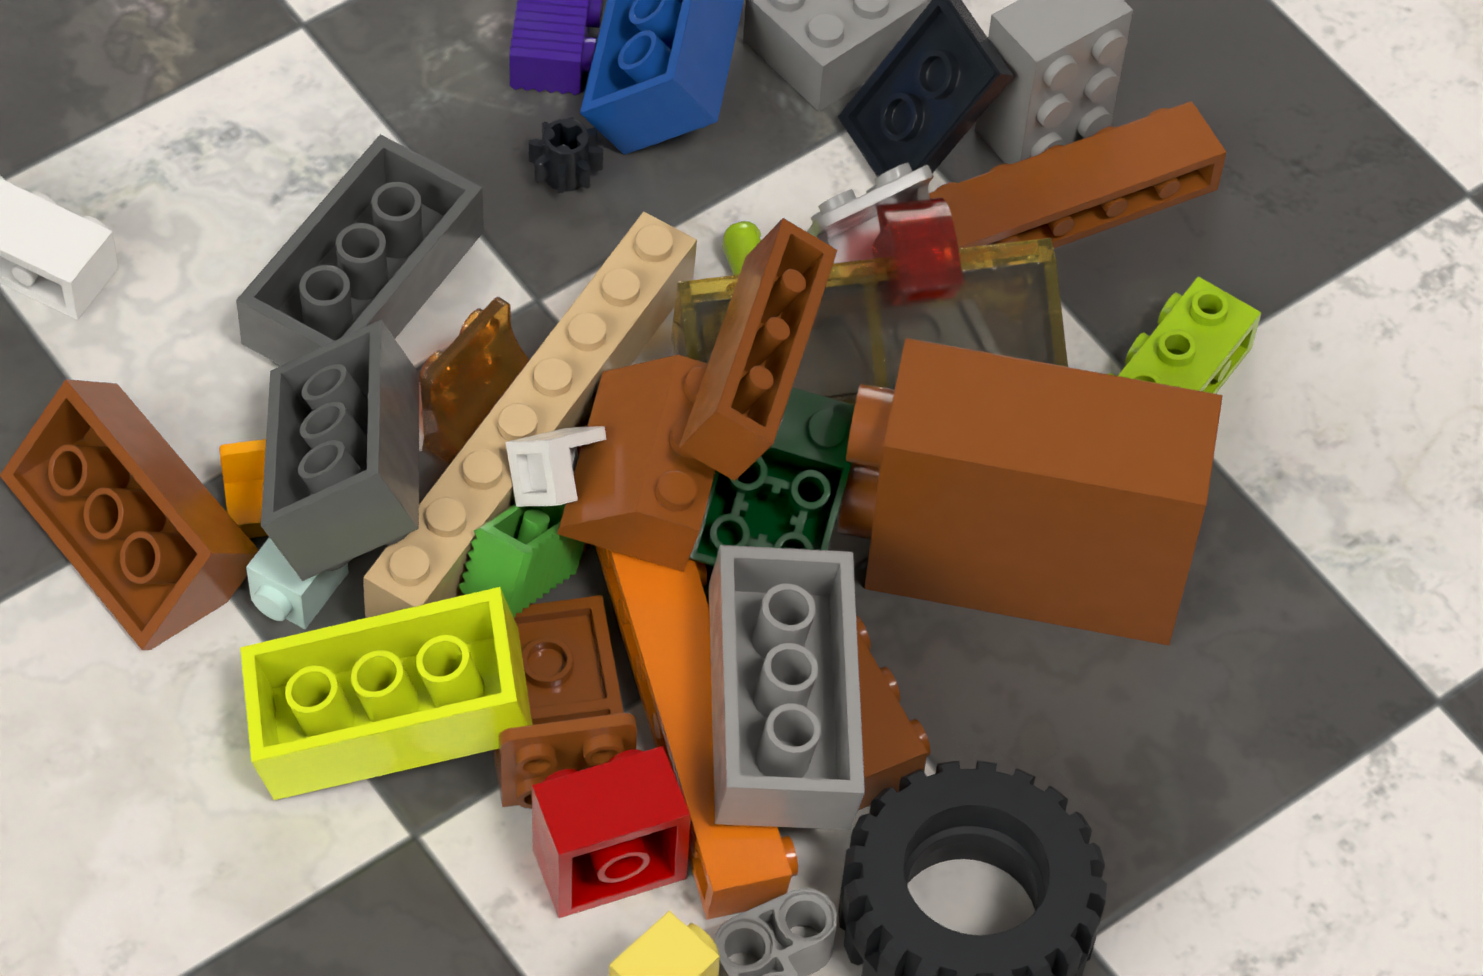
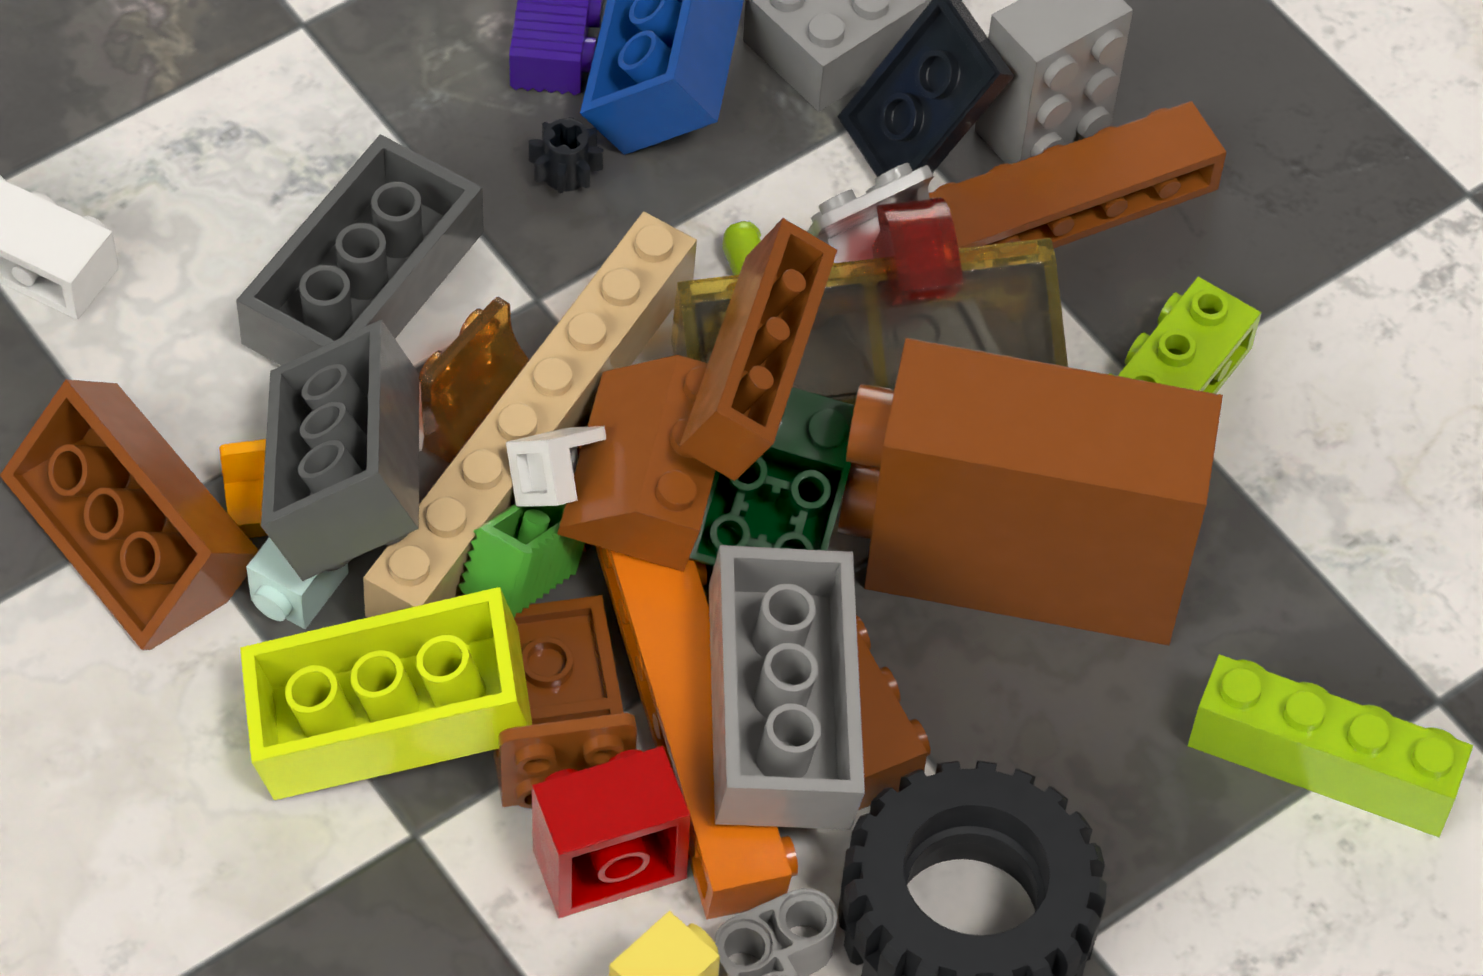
(1330, 745): none -> lime brick

